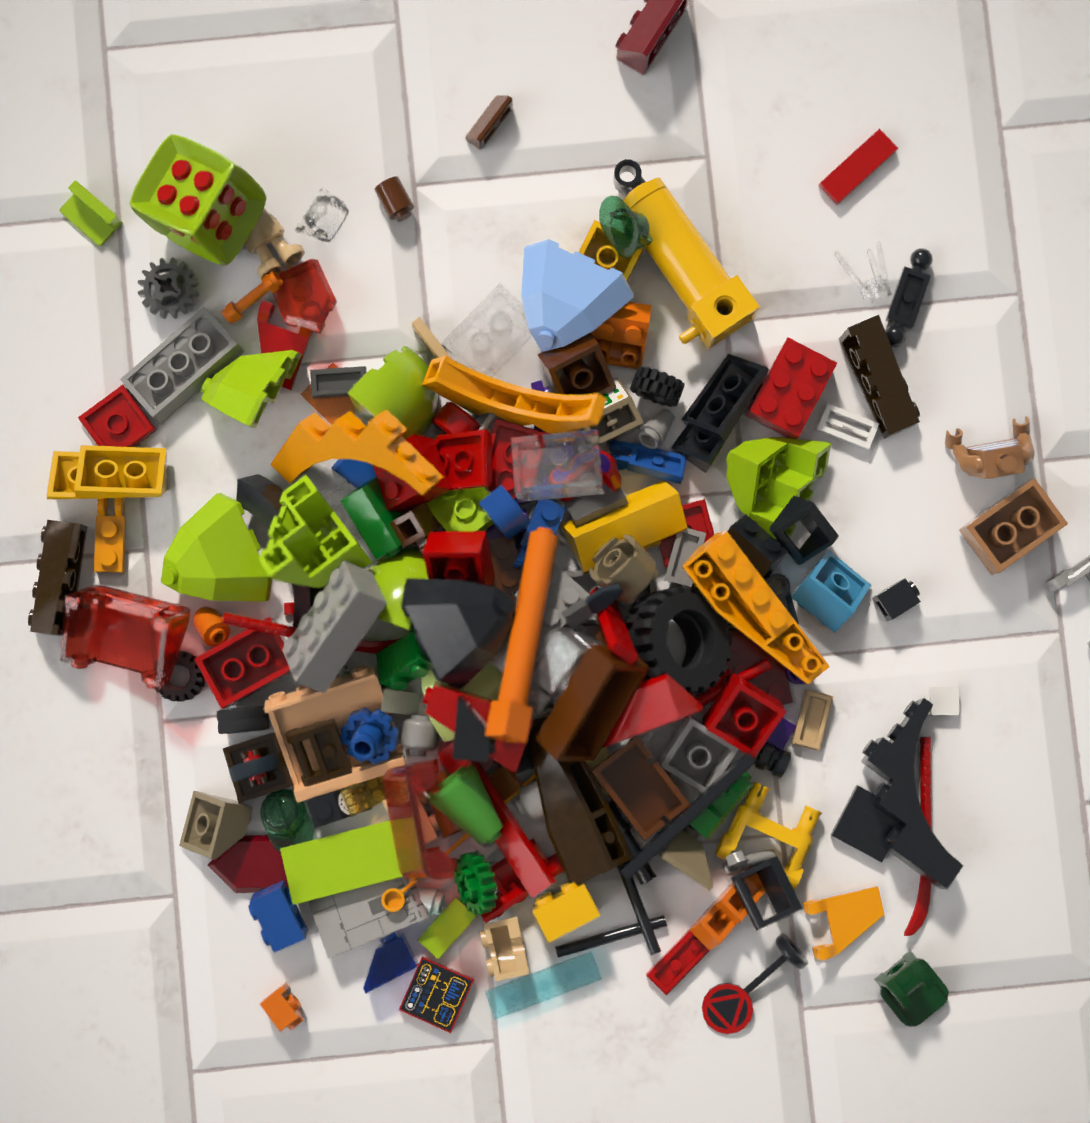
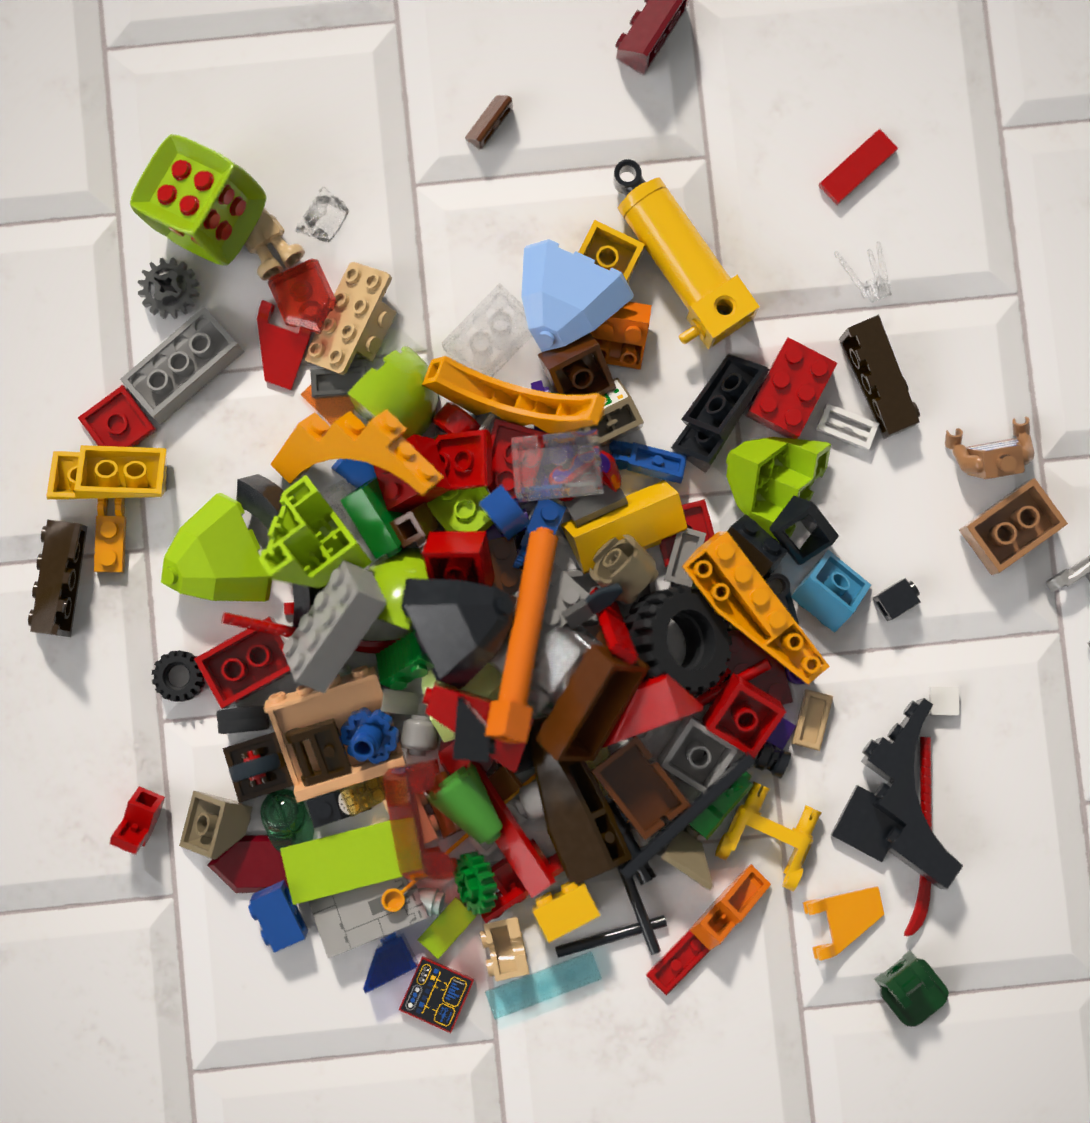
(90, 214): lime panel -> none
(123, 632): clear red windscreen -> none
(138, 821): none -> red brick
(209, 626): orange brick -> none
(249, 384): lime brick -> none
(270, 282): orange bar -> none
(283, 1008): orange brick -> none
(356, 322): none -> tan bracket
(394, 199): reddish brown brick -> none
(428, 339): tan tile -> none
(624, 227): clear green piece -> none
(656, 429): light grey cone -> none
(657, 386): black tyre -> none
(729, 1007): black piece -> none
(738, 862): light grey bar -> none
(777, 888): black tile -> none
(908, 296): black plate -> none

